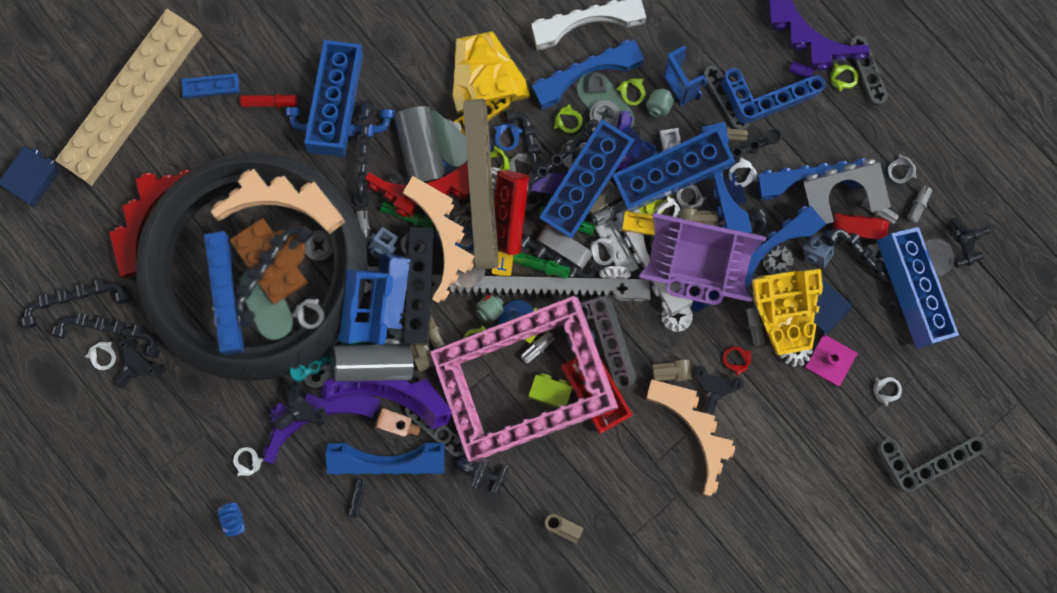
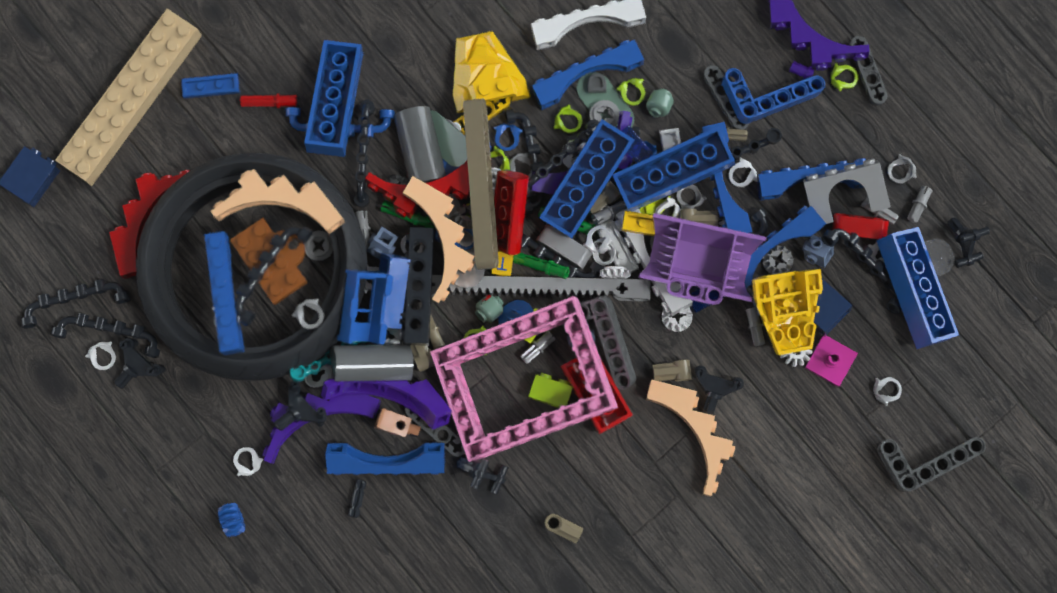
(271, 319): sand green sticker -> none
(605, 244): none -> white piece
(677, 81): blue piece -> none
(735, 191): clear blue plate -> none
(738, 369): red piece -> none

